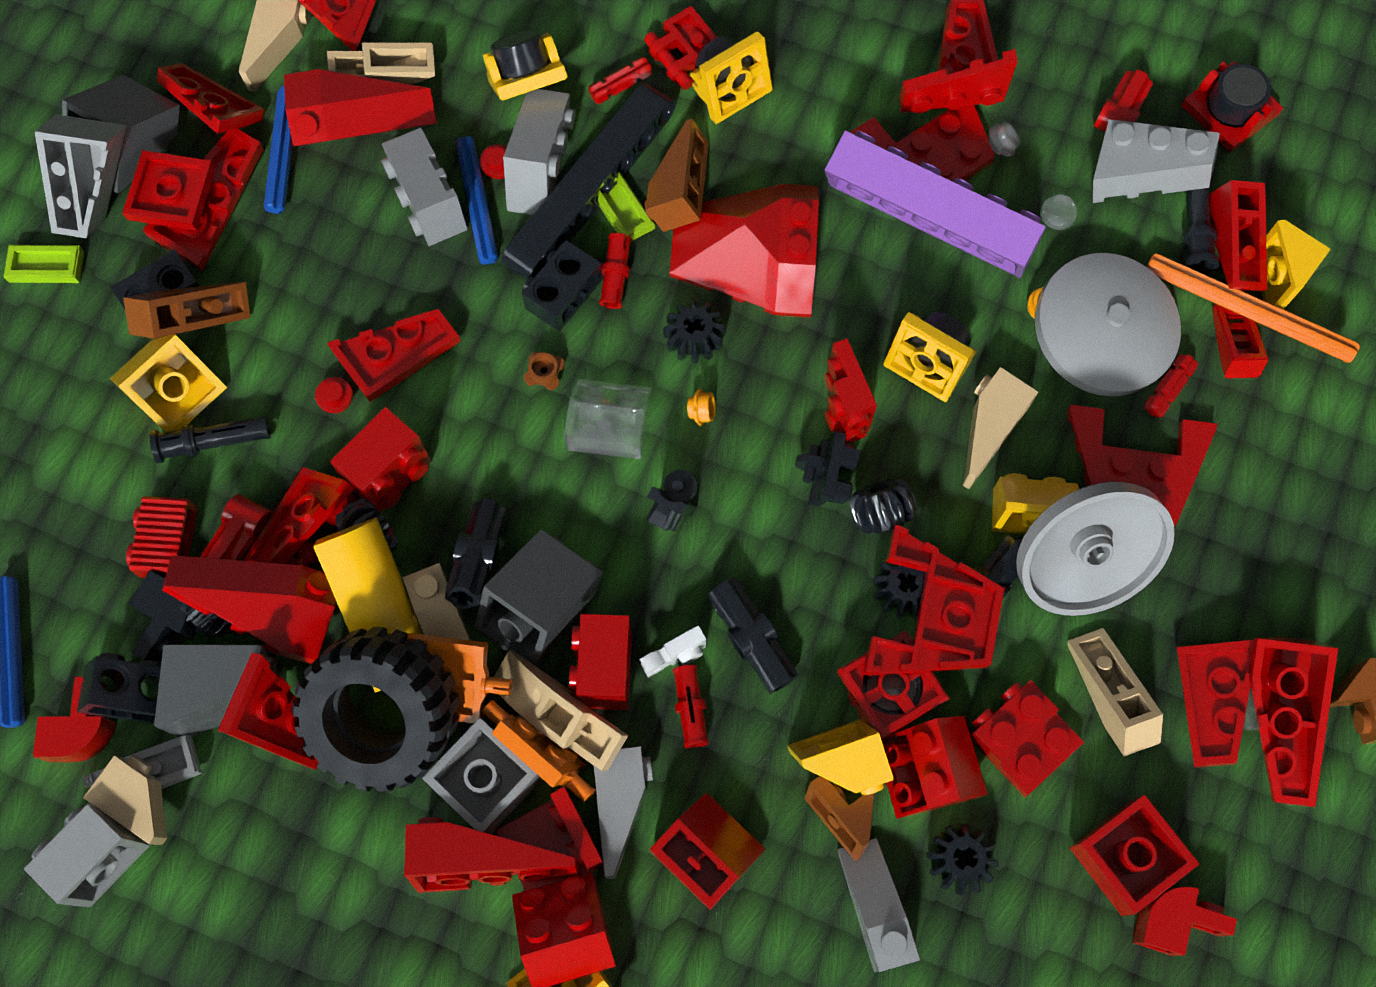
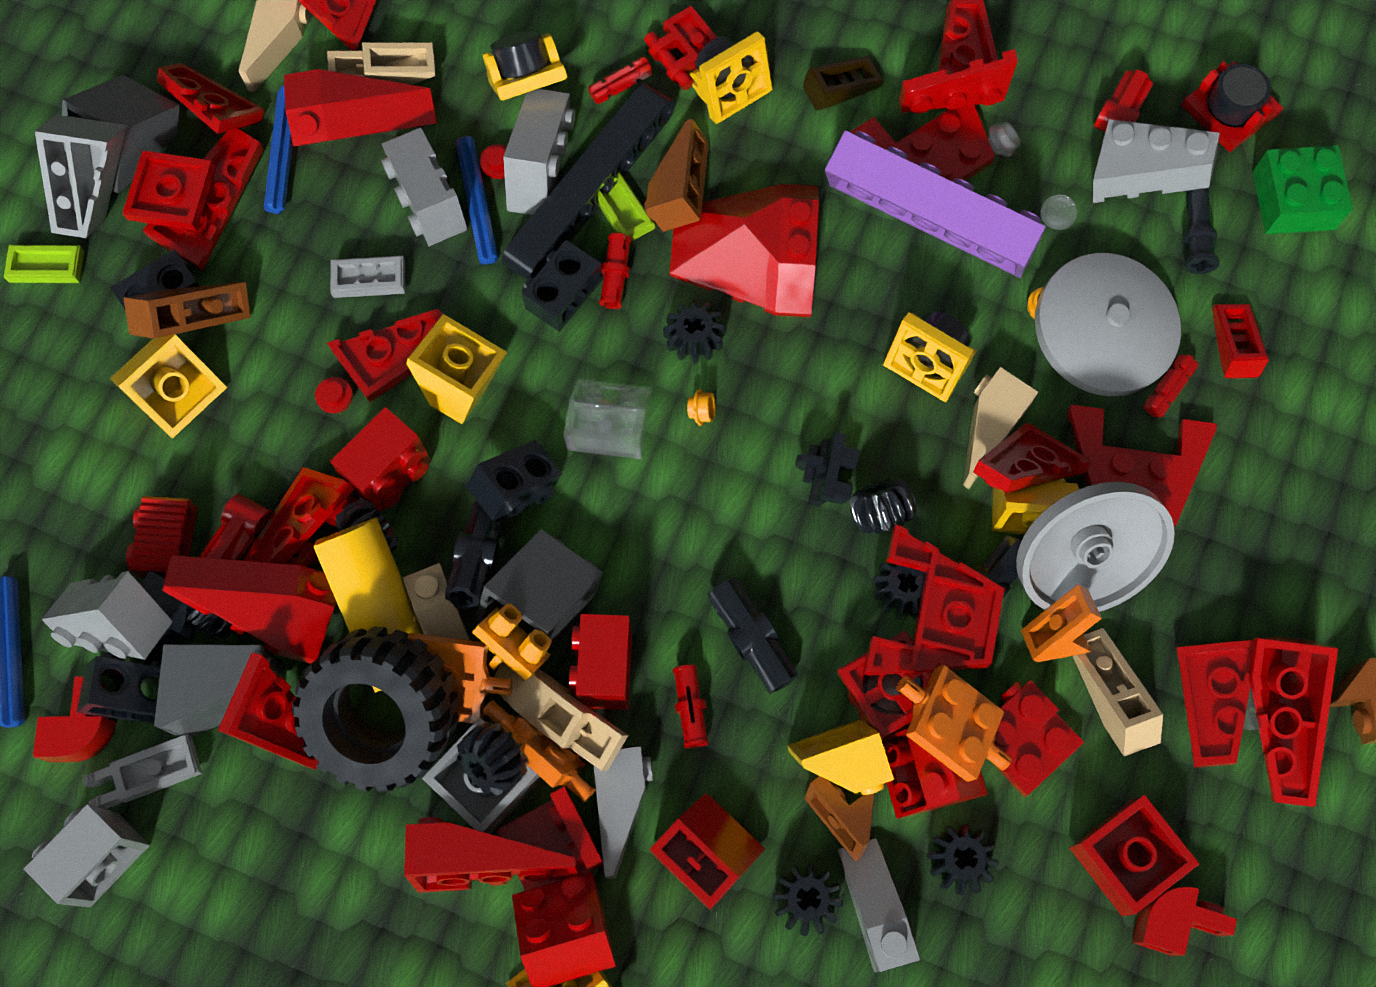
(108, 617): none -> light grey wedge
(131, 798): tan slope -> none
(192, 440): black pin -> none
(367, 276): none -> light grey plate
(454, 367): none -> yellow slope
(492, 758): none -> black gear
(511, 644): none -> light orange hips
(514, 480): none -> black brick
(542, 360): dark orange plate -> none
(672, 501): black hips -> none
(682, 649): white plate -> none
(810, 913): none -> black gear
(825, 94): none -> dark brown slope
(851, 400): red plate -> none
(954, 723): none -> orange plate
(1028, 460): none -> red wing
(1061, 627): none -> orange slope
(1240, 223): red slope -> none
(1254, 308): orange axle -> none
(1290, 262): yellow slope -> none
(1302, 189): none -> green brick

